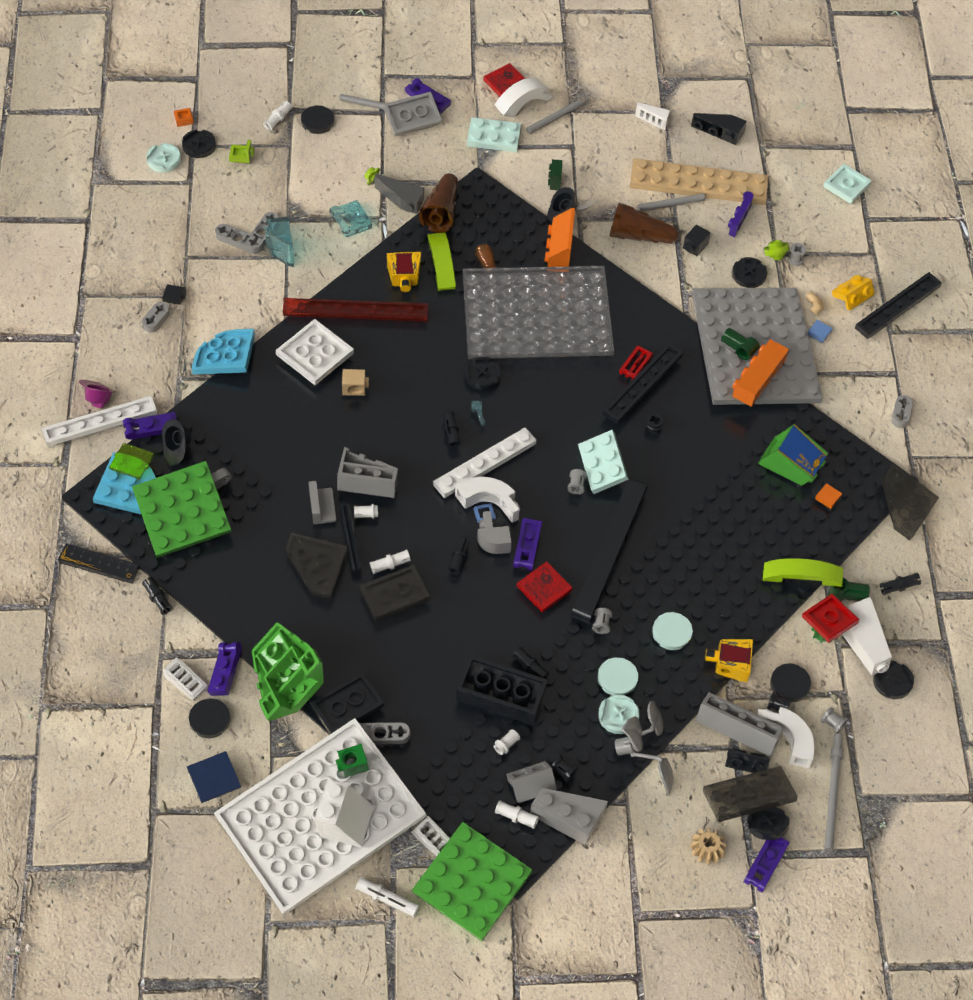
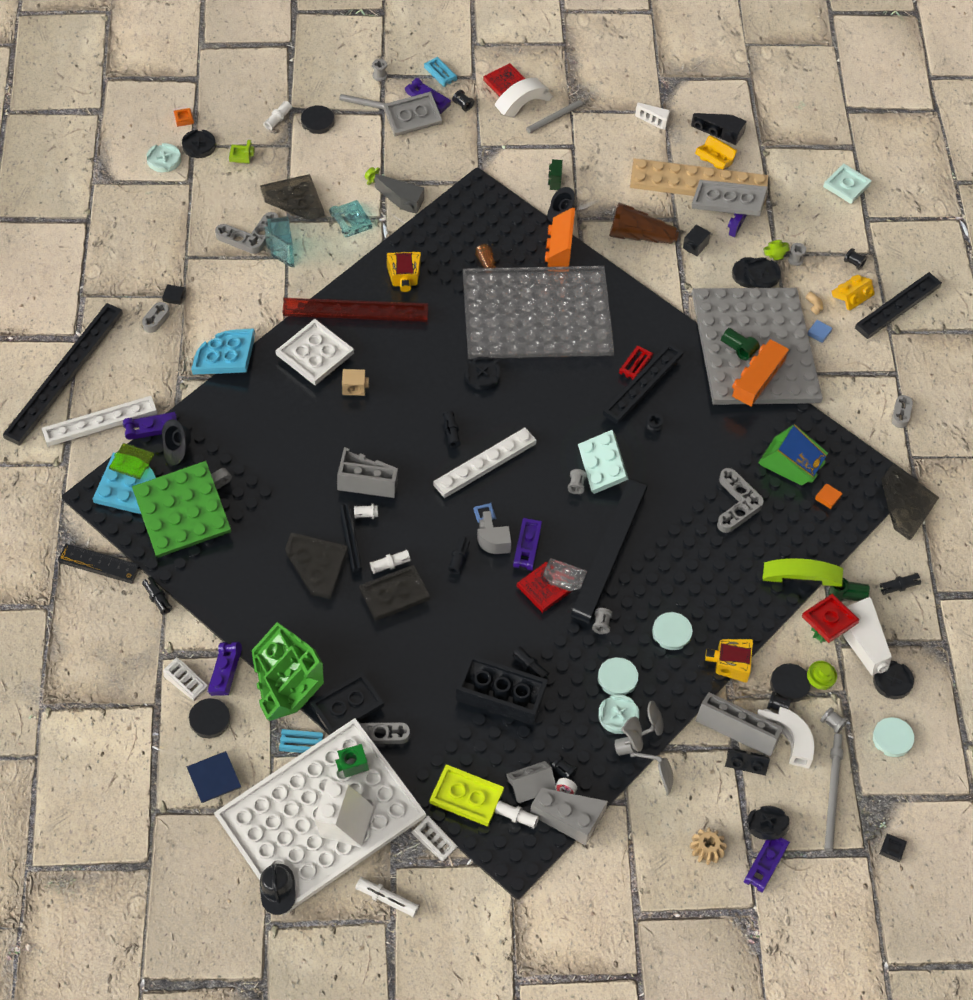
(62, 374): none -> black plate
(96, 393): magenta piece -> none
(277, 889): none -> black piece
(294, 196): none -> clear smoke plate
(298, 739): none -> medium azure tile
(322, 504): light grey panel -> none
(379, 67): none -> light grey bush
(437, 72): none -> medium azure tile
(440, 205): reddish brown cone -> none
(442, 261): lime slope -> none
(463, 104): none -> black bush
(466, 795): none -> neon yellow plate
(472, 881): bright green plate -> none
(476, 406): clear light blue hand -> none
(488, 490): white arch -> none
(493, 134): light aqua plate -> none
(502, 746): white pin -> none
(564, 575): none -> clear slope
(566, 785): none -> white tile
(670, 202): light grey bar -> none
(716, 153): none -> yellow bracket
(730, 197): none -> light grey plate
(744, 501): none -> light grey beam
(749, 794): clear smoke plate -> none
(763, 273): none -> black tile
(822, 675): none -> lime plate
(855, 258): none -> black bush
(893, 737): none -> light aqua tile
(893, 847): none -> black tile

